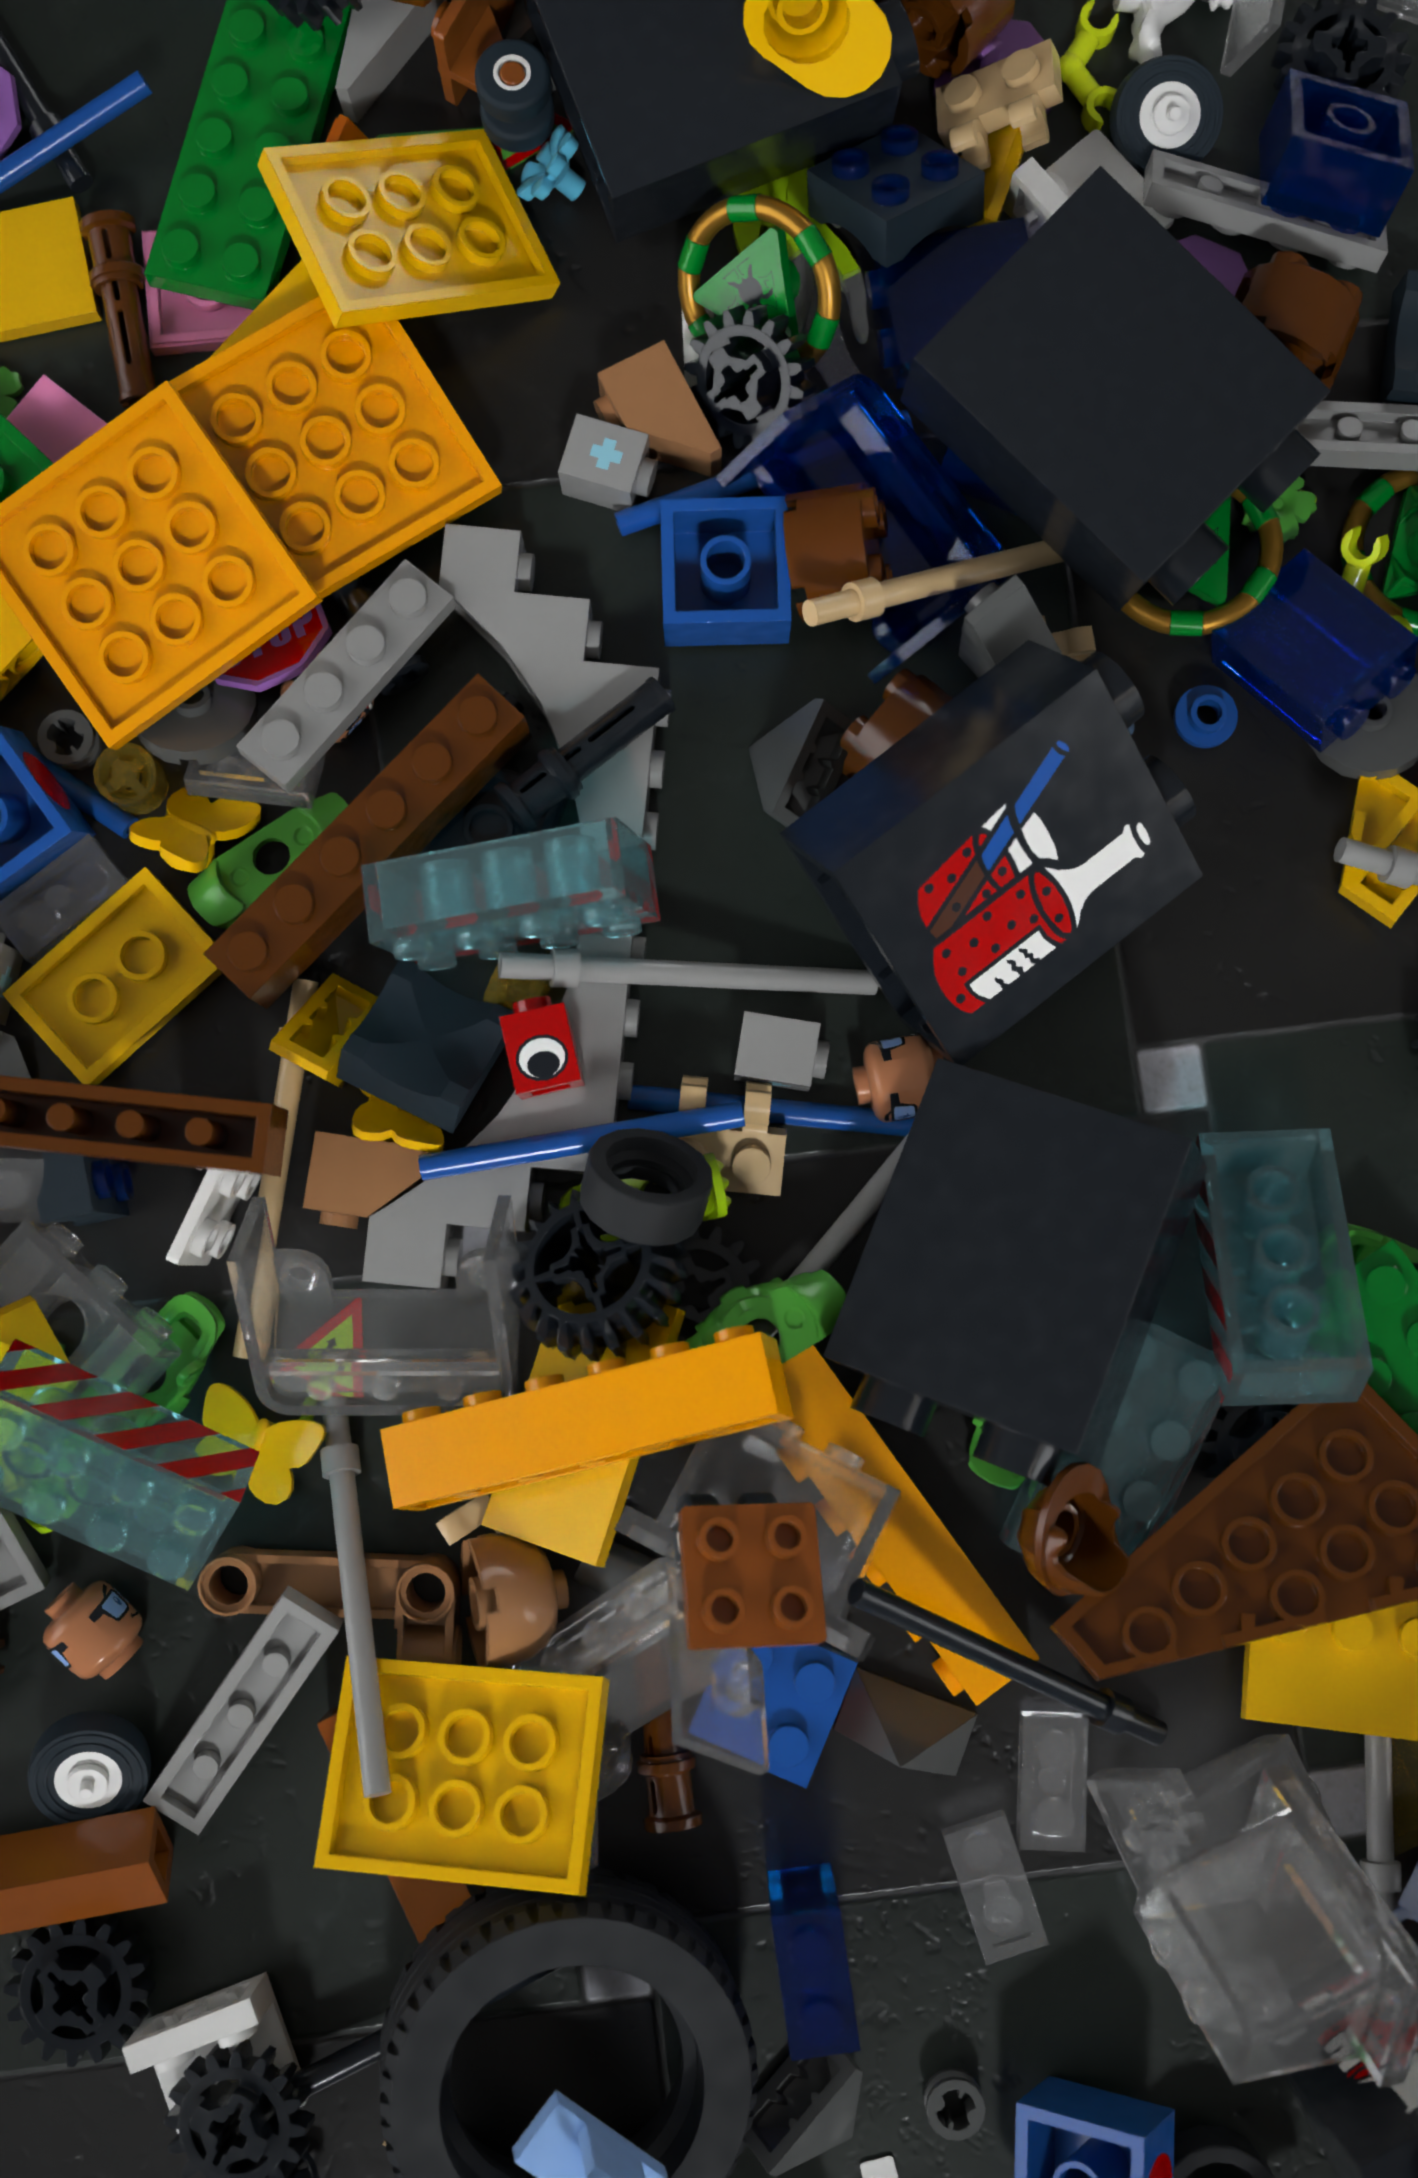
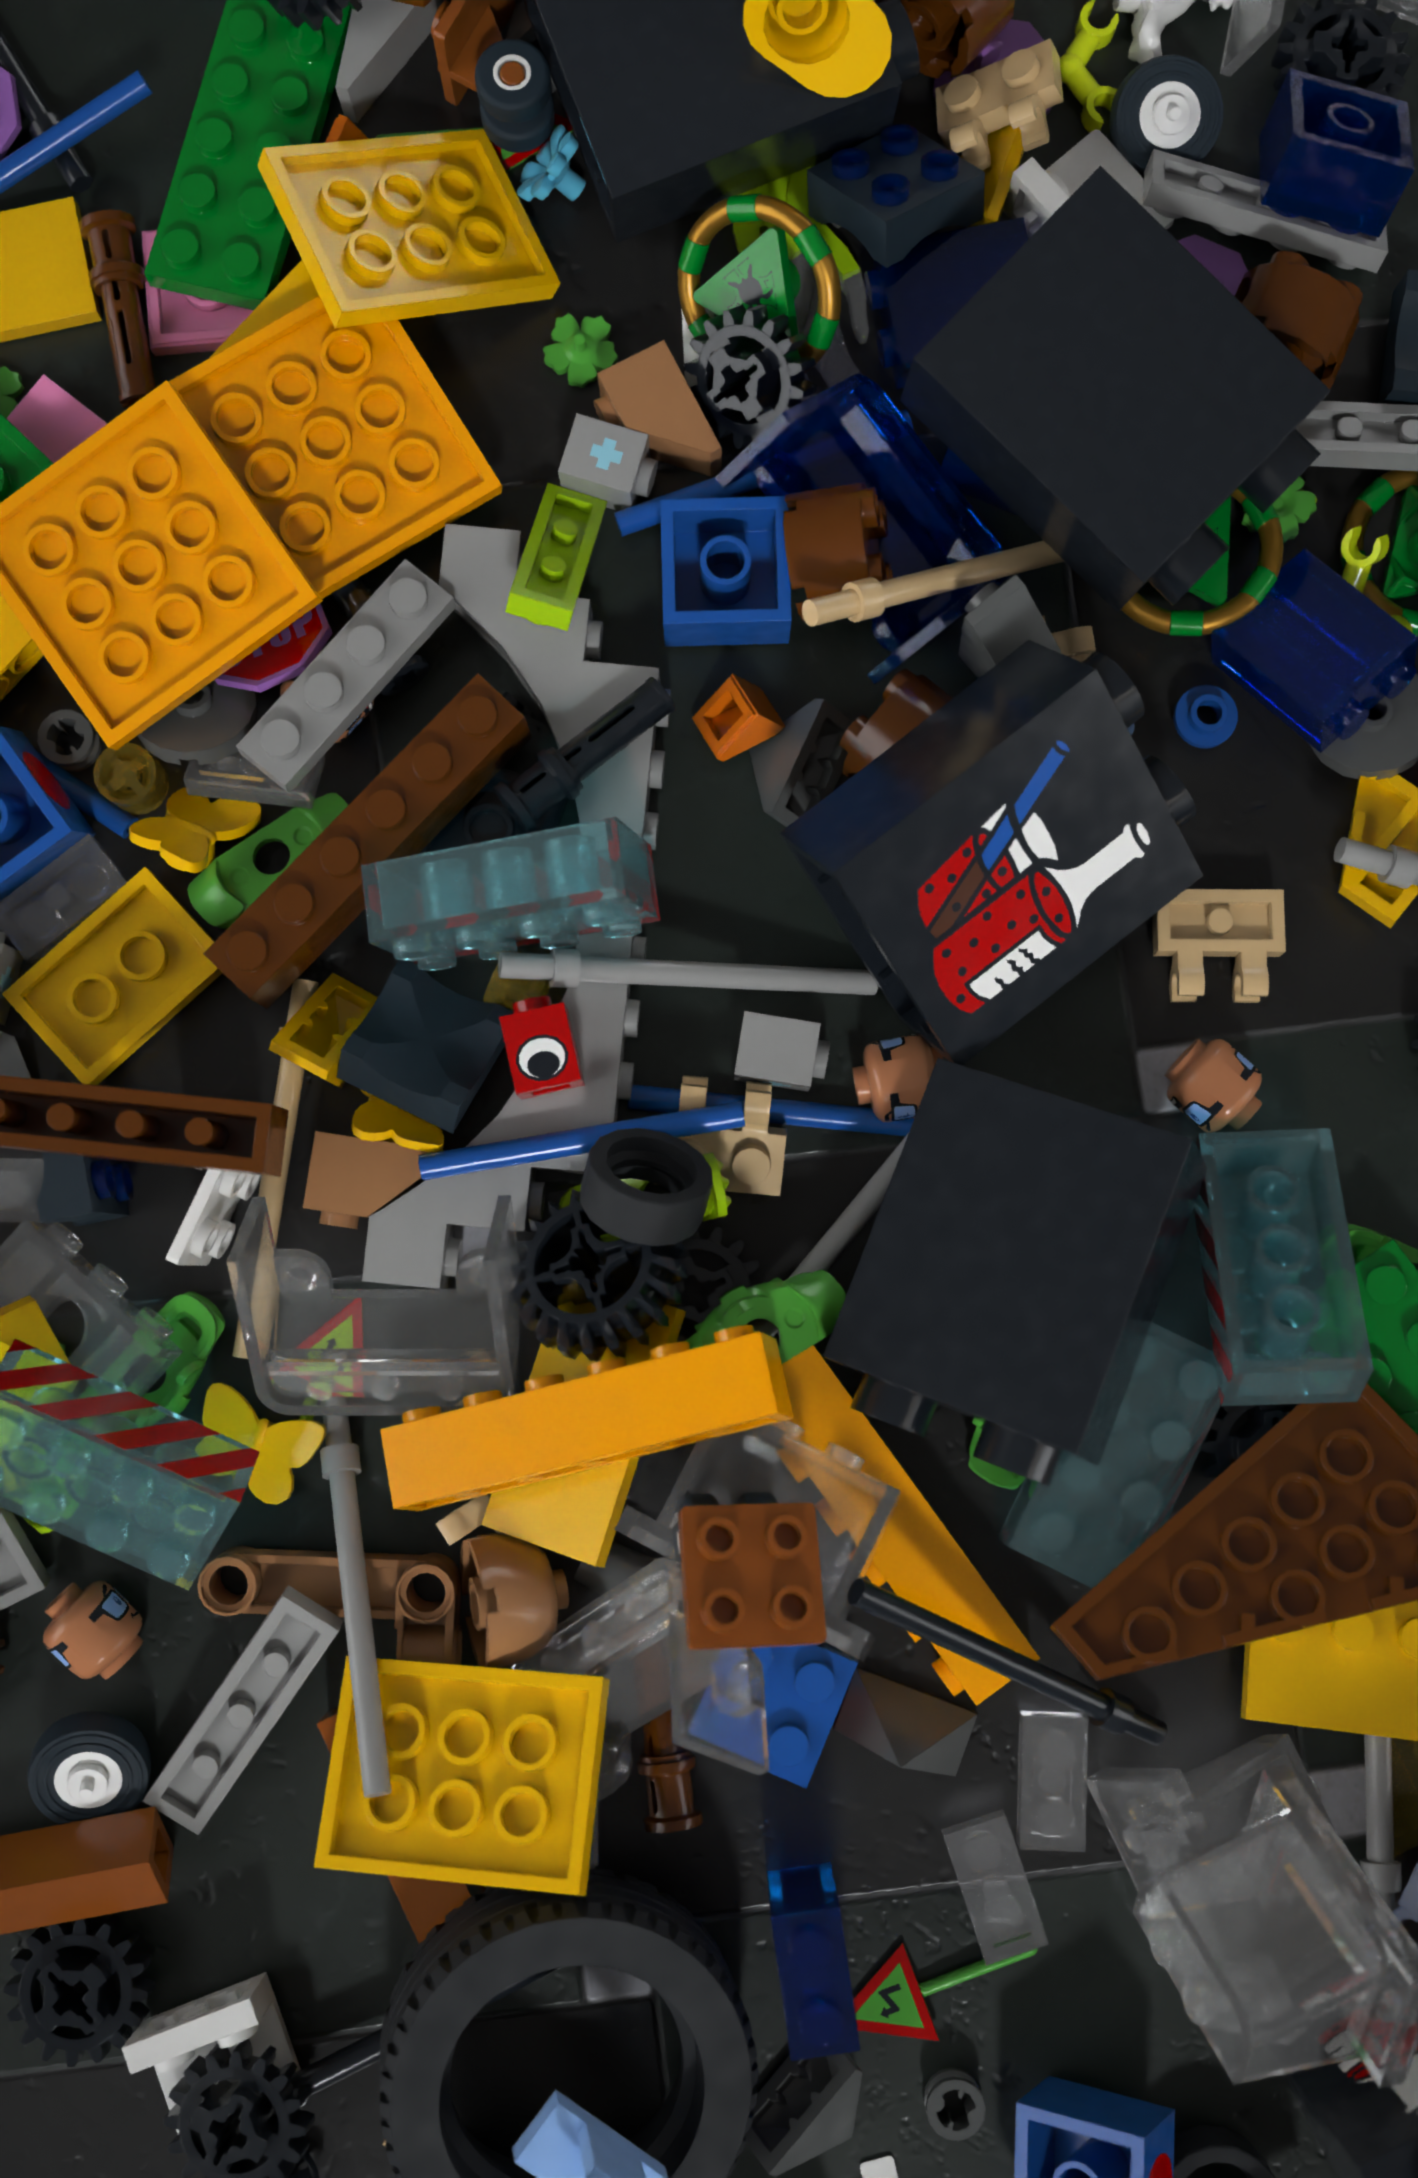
(556, 557): none -> lime plate
(580, 350): none -> bright green plant
(737, 718): none -> orange slope
(895, 2000): none -> piece
(1072, 1536): reddish brown piece -> none
(1214, 1085): none -> nougat head
(1220, 924): none -> tan plate

